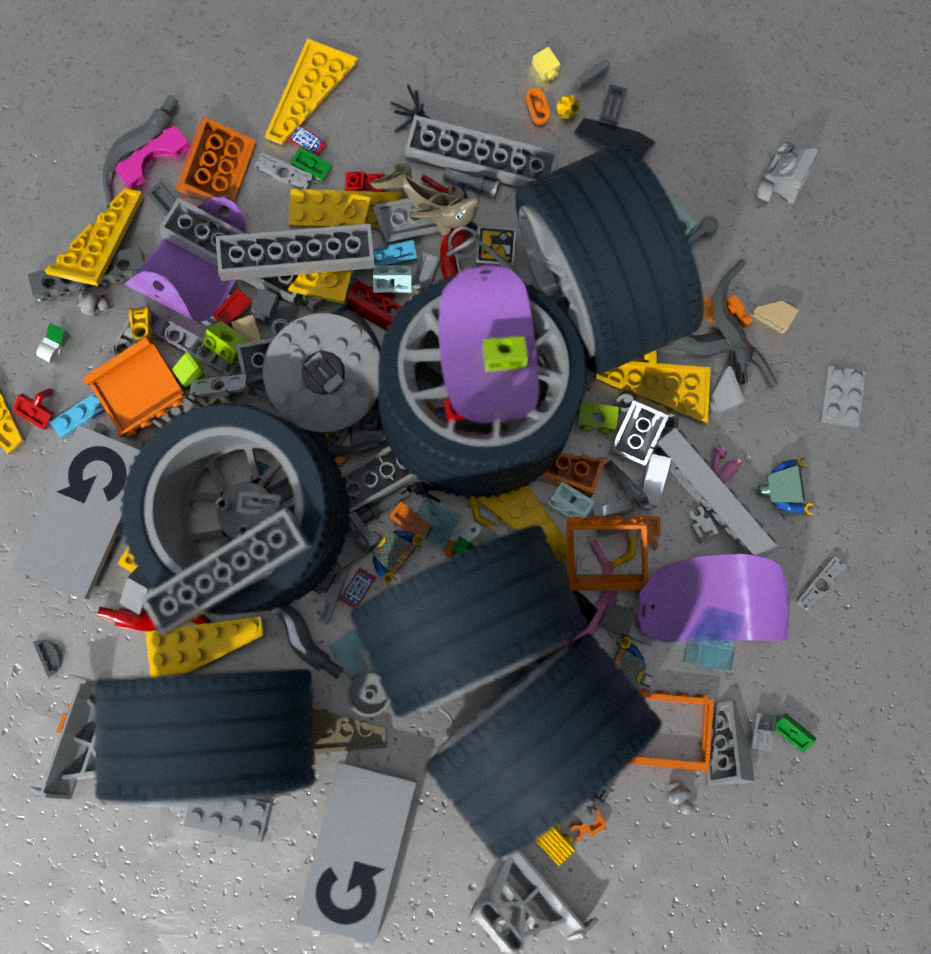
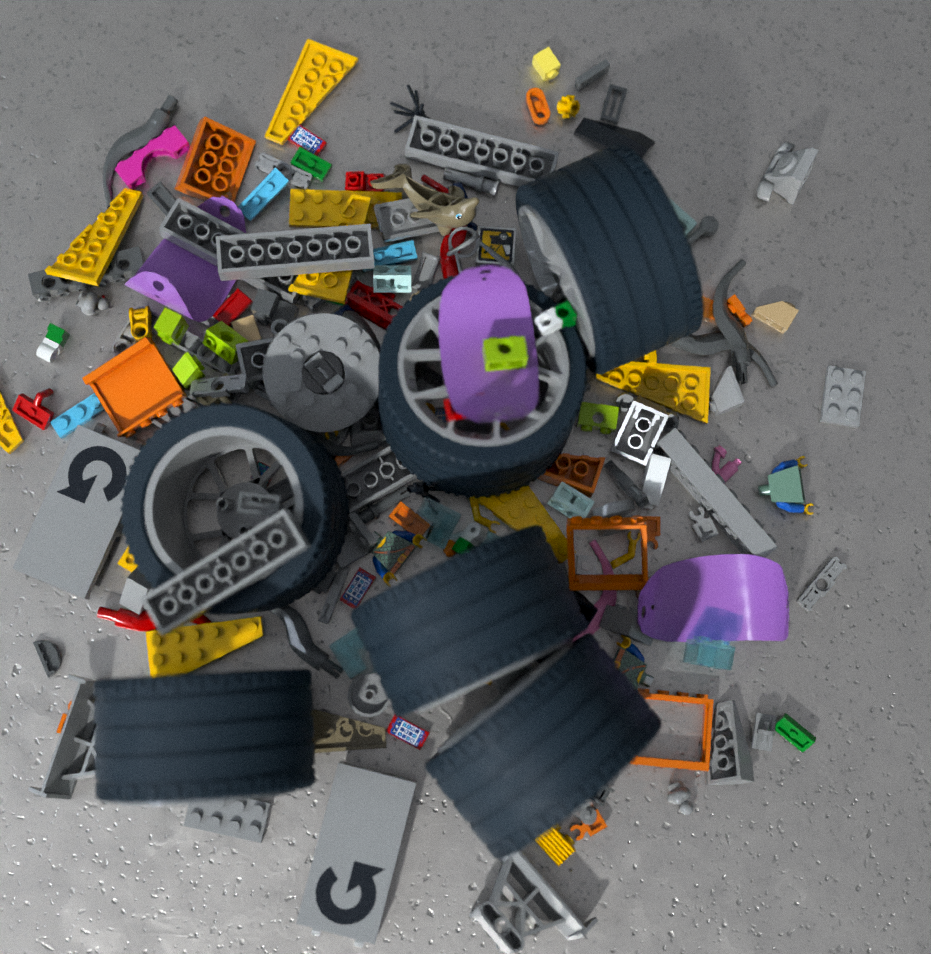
(171, 327): none -> lime brick
(263, 194): none -> medium azure plate
(407, 732): none -> tile
(556, 318): none -> leg

